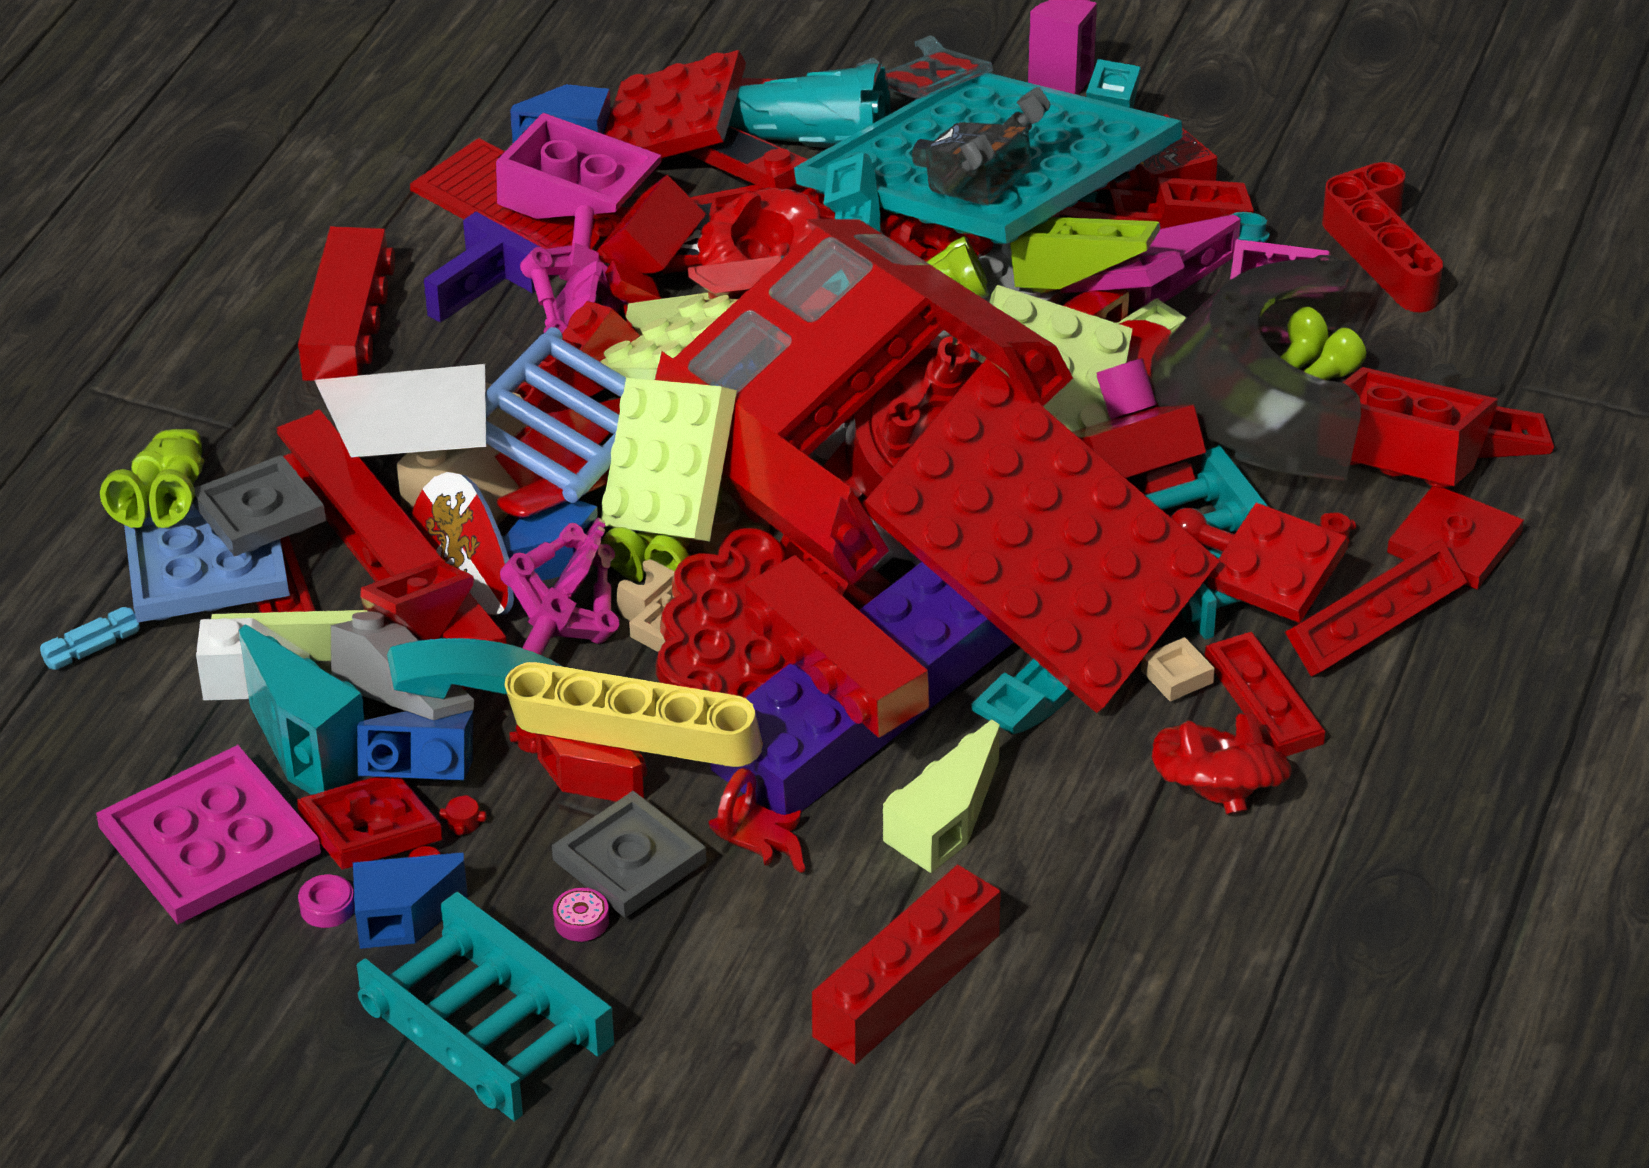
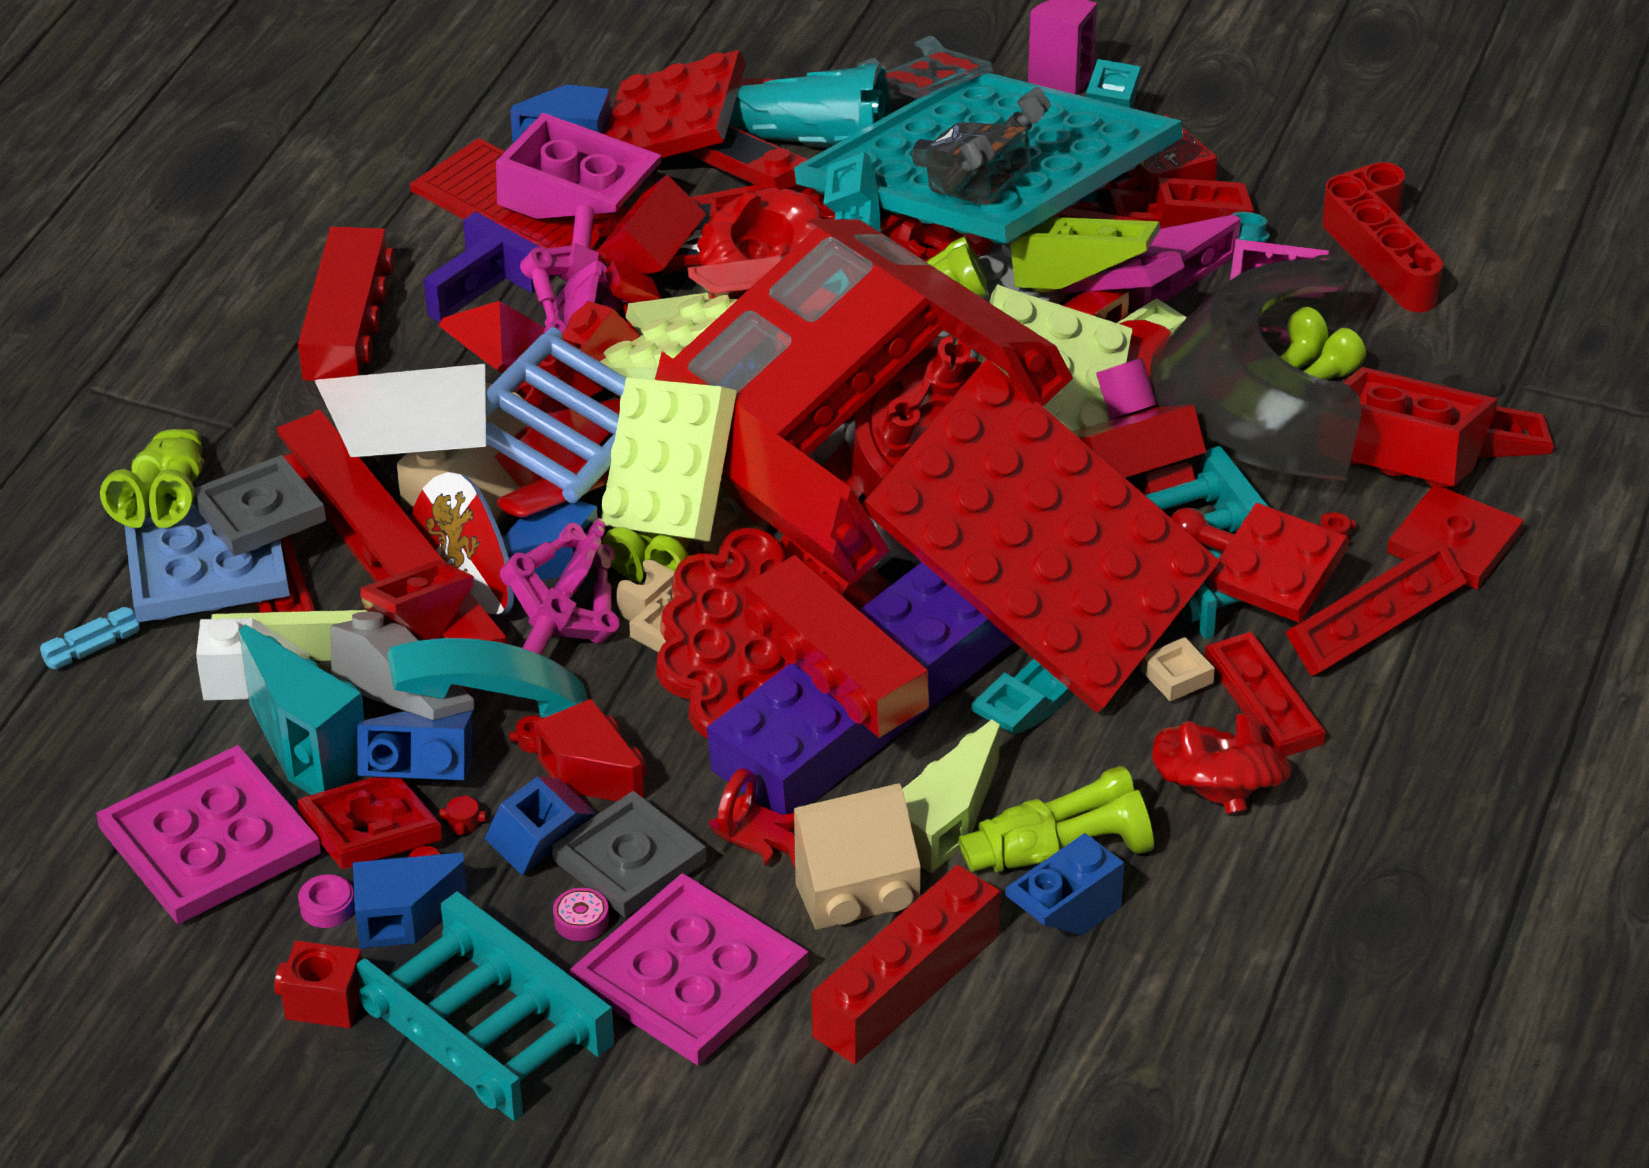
(319, 984): none -> red brick
(493, 333): none -> red slope
(535, 820): none -> blue slope
(634, 714): light yellow beam -> none
(690, 968): none -> dark pink plate
(856, 856): none -> tan slope
(1039, 829): none -> lime piece
(1072, 887): none -> blue slope

